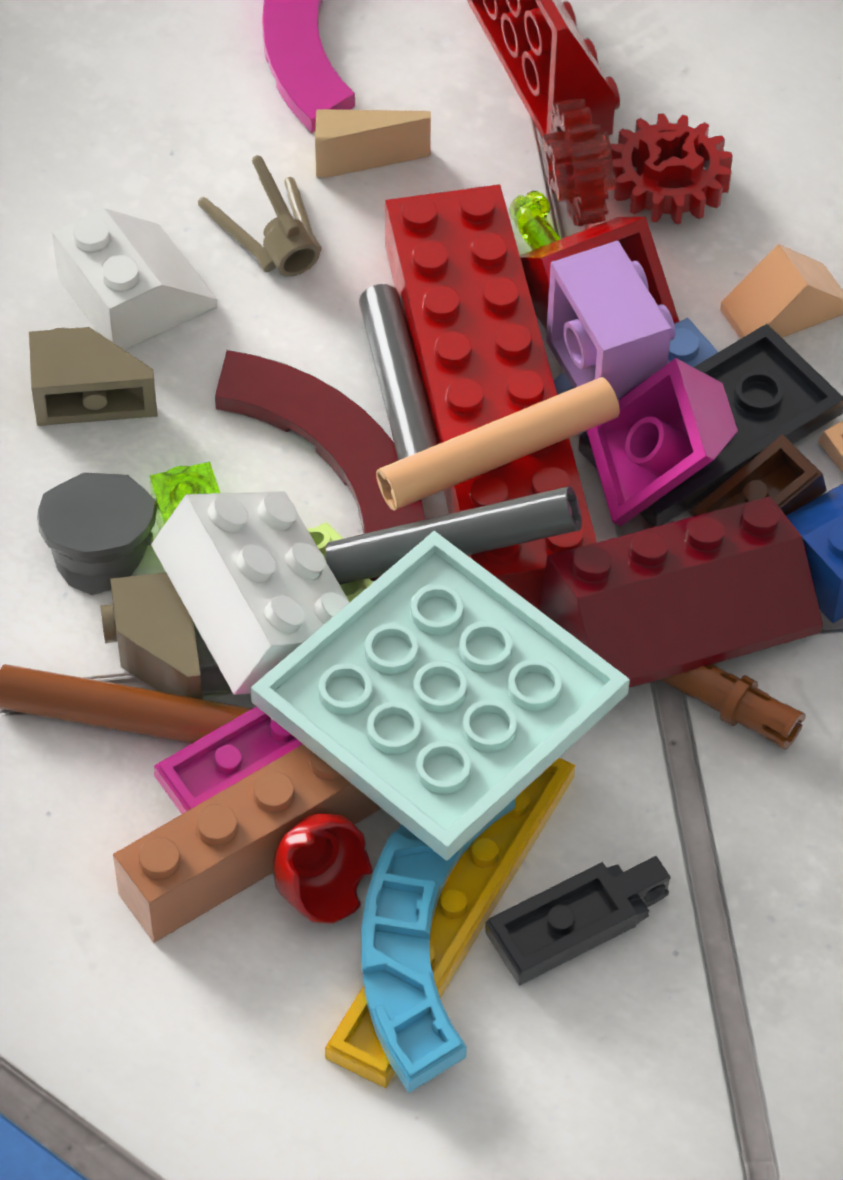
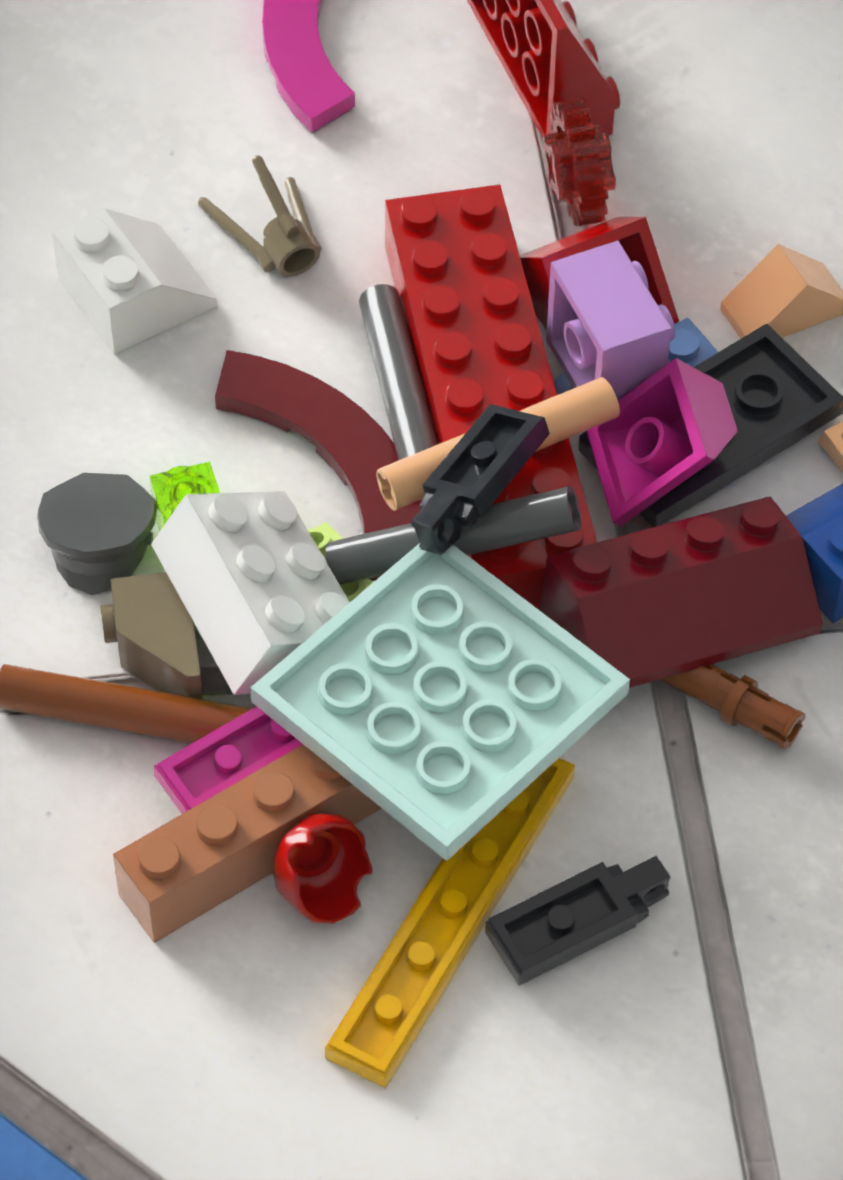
(87, 378): dark tan slope -> none
(369, 139): tan slope -> none
(397, 958): medium azure tile -> none
(475, 474): none -> black hinge
(530, 217): clear neon green arm -> none
(670, 168): red gear -> none
(774, 472): reddish brown slope -> none

